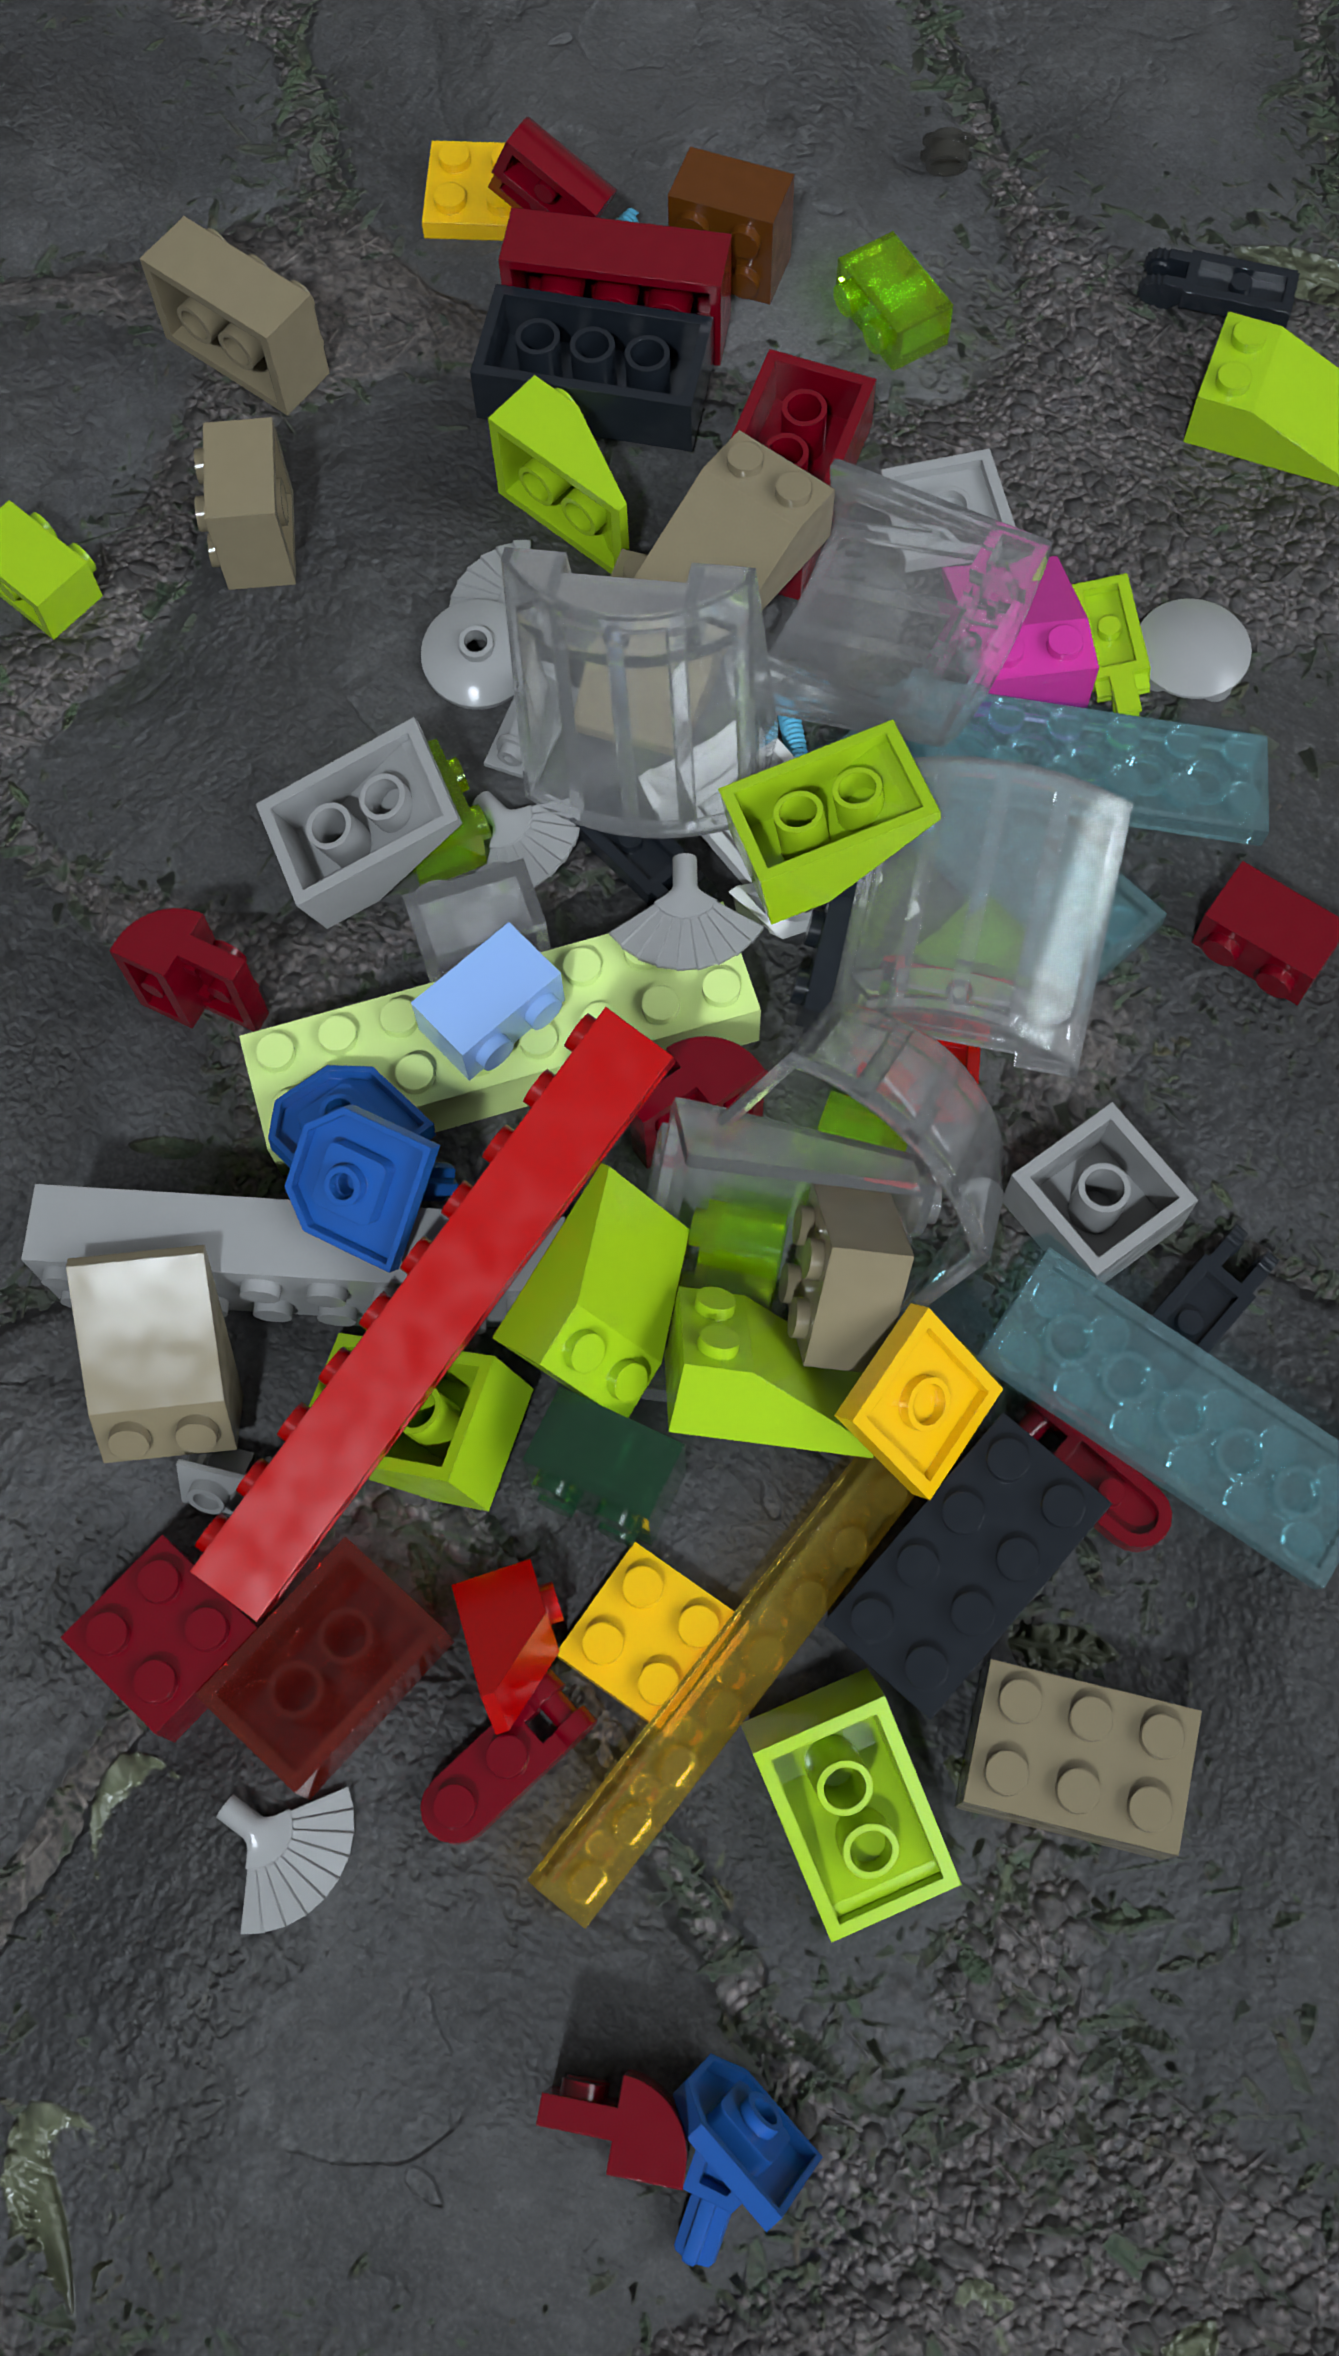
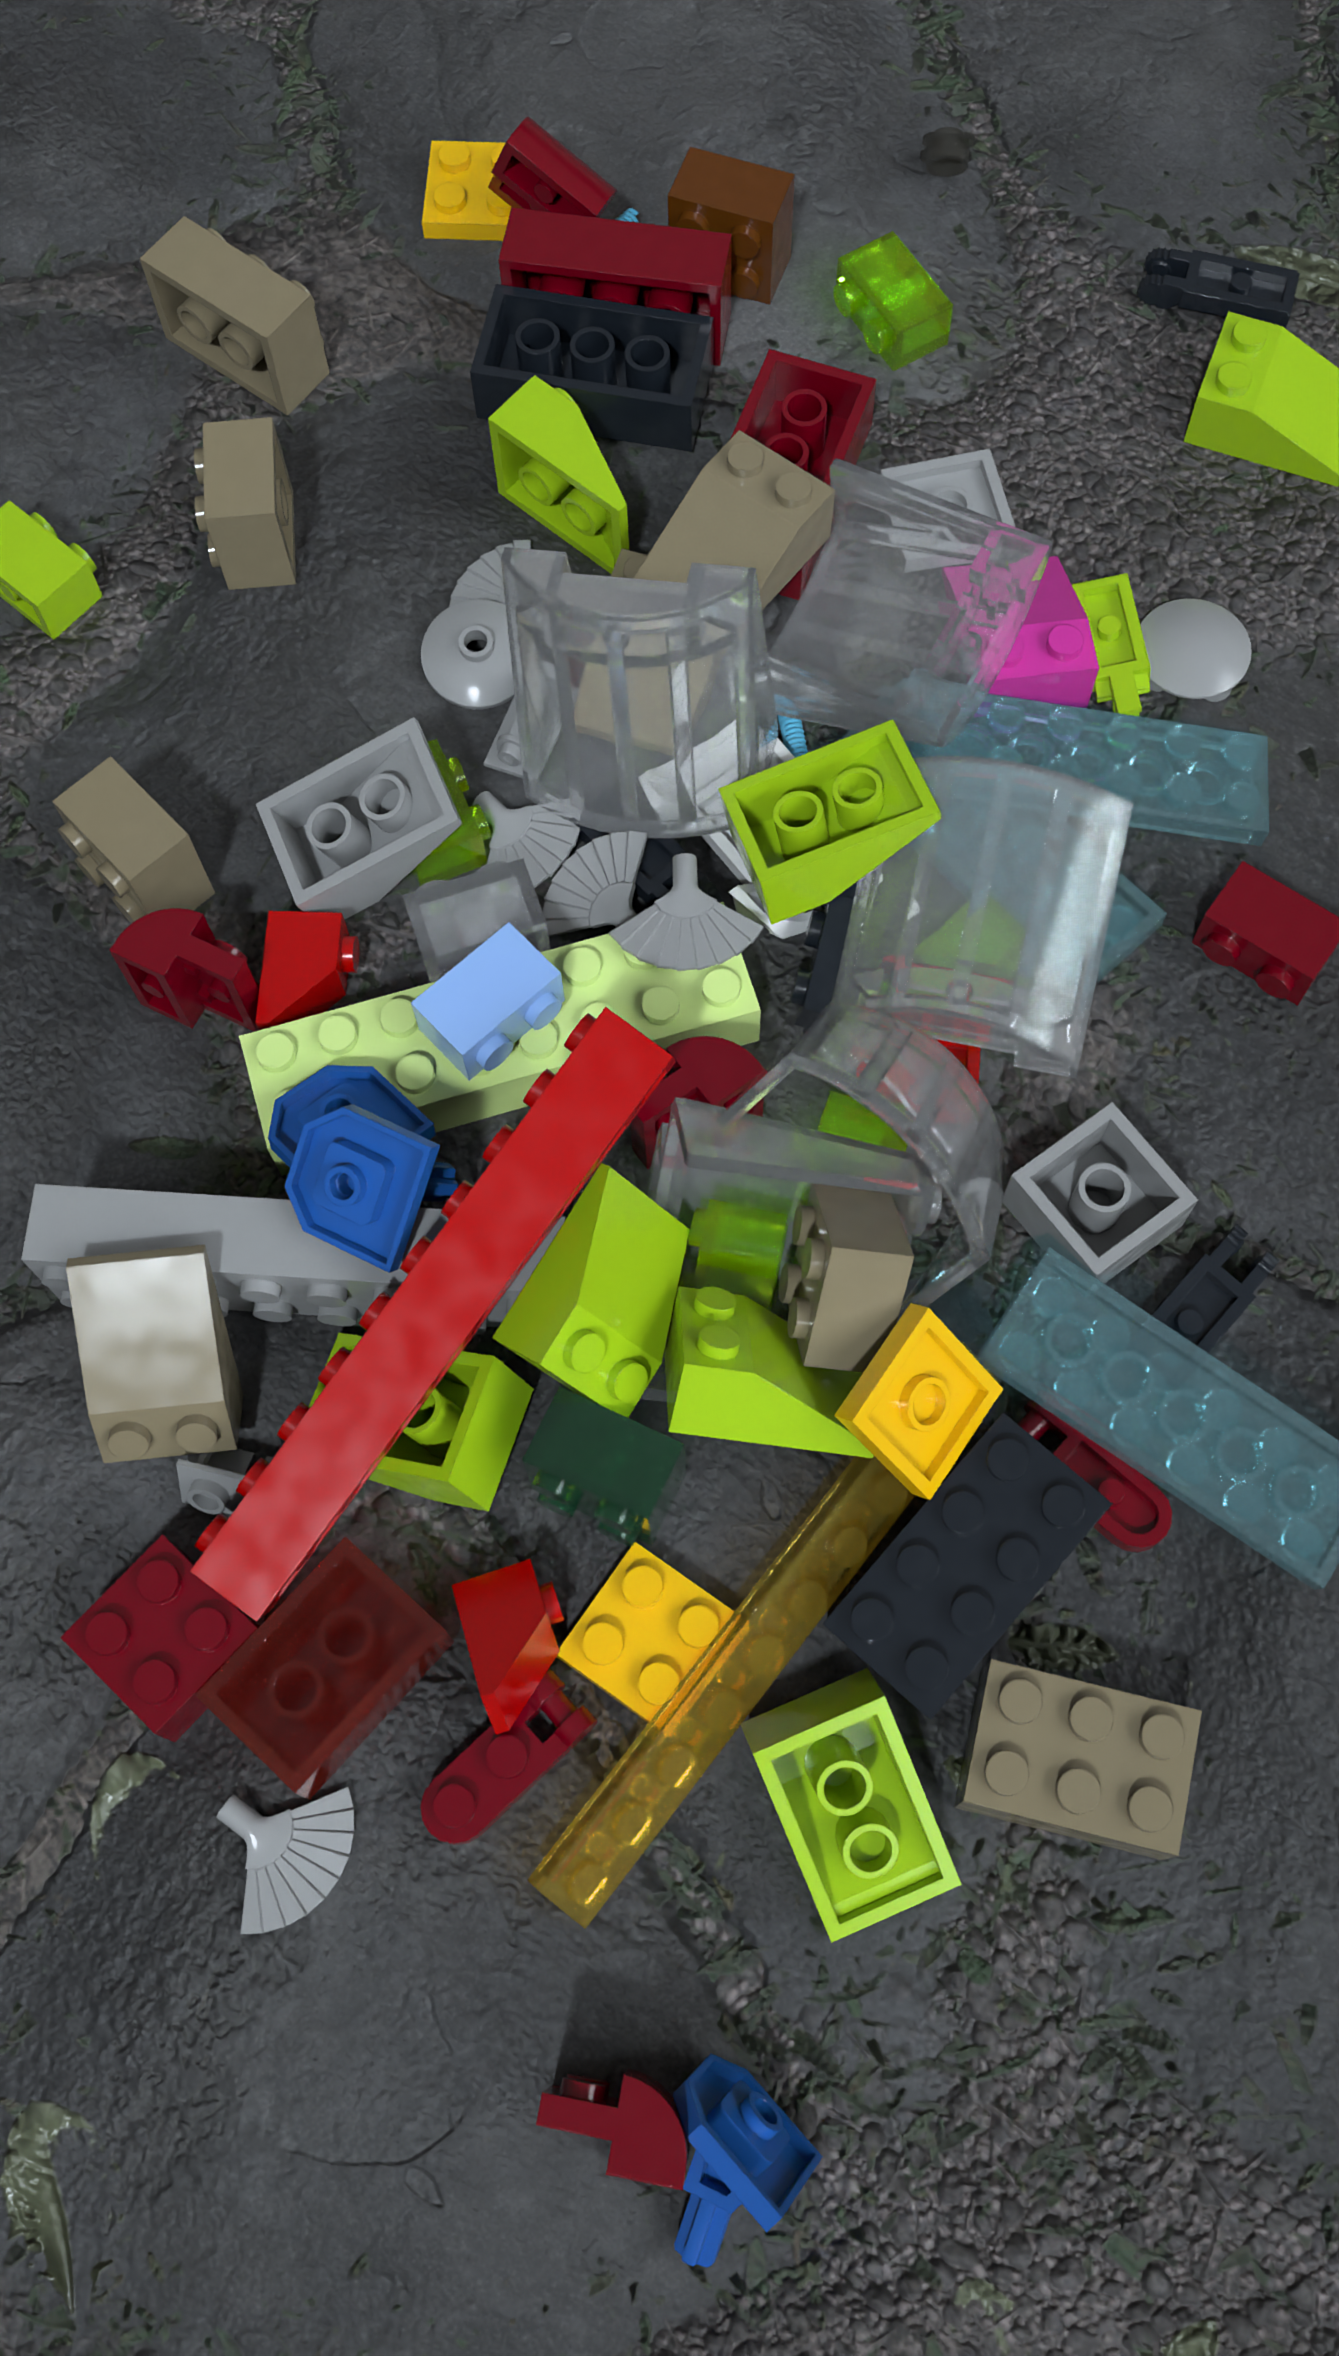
(130, 844): none -> dark tan brick
(304, 965): none -> red slope
(595, 884): none -> light grey hand

